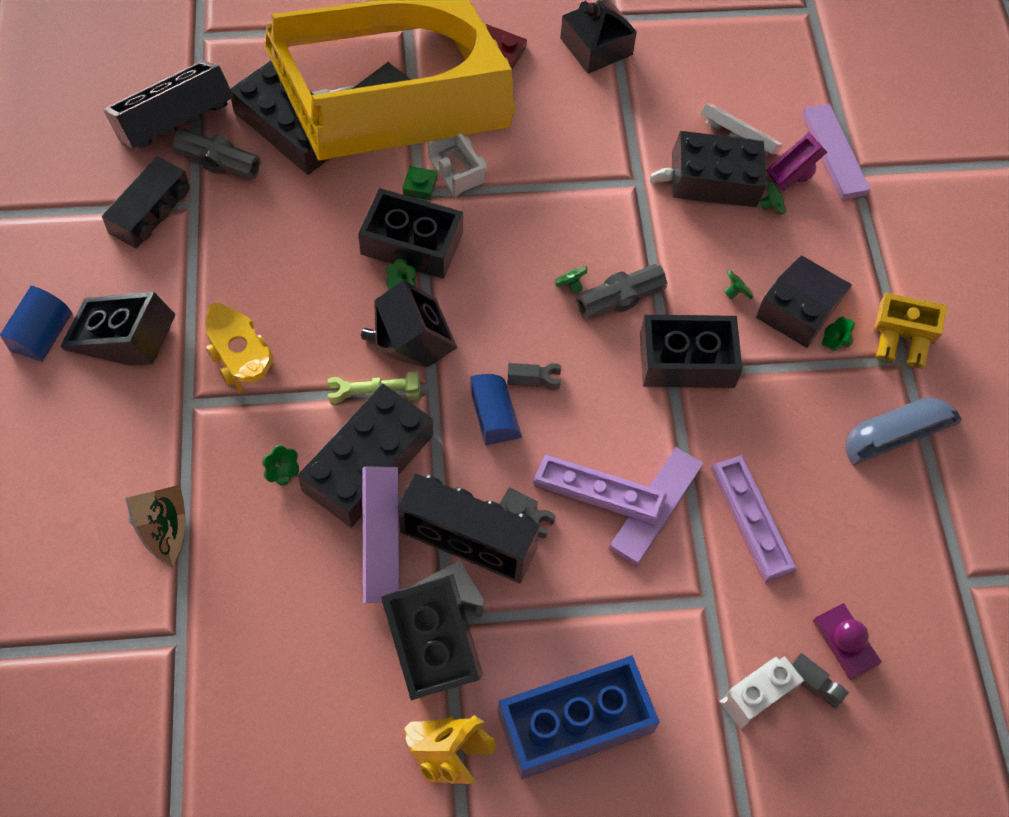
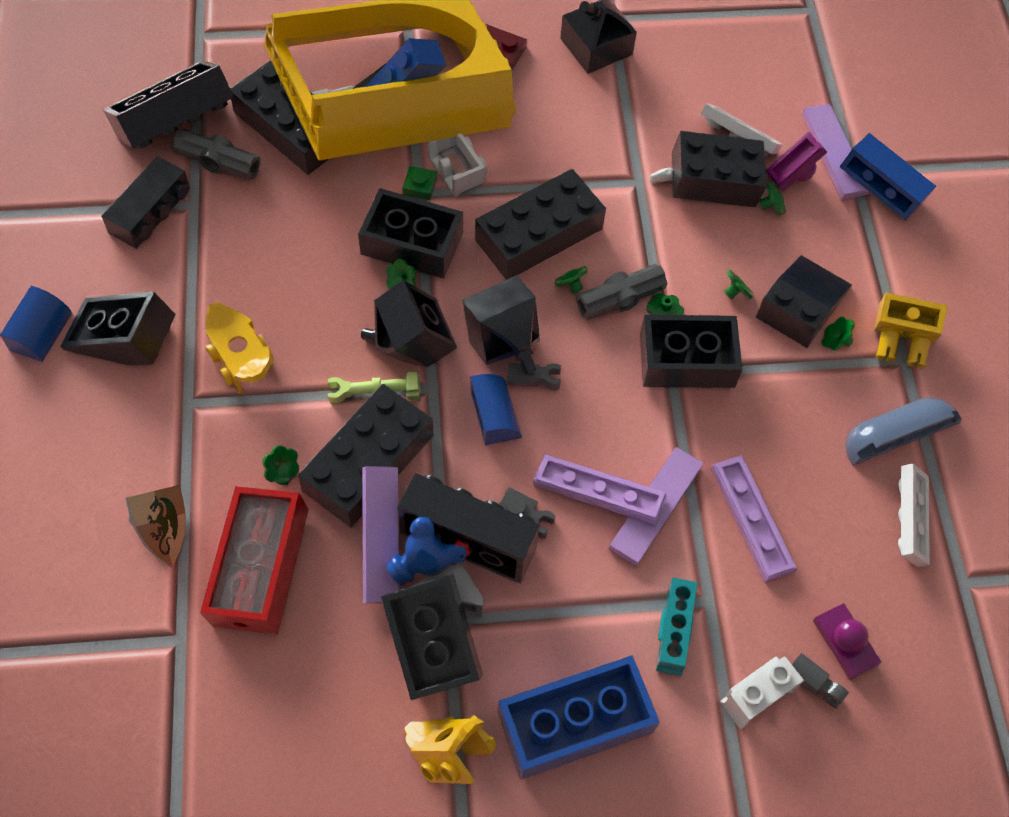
(255, 560): none -> brick
(412, 61): none -> blue brick
(425, 553): none -> blue animal
(503, 323): none -> black piece
(539, 224): none -> black brick
(664, 305): none -> green plant
(668, 632): none -> teal piece
(887, 176): none -> blue brick
(914, 515): none -> white plate

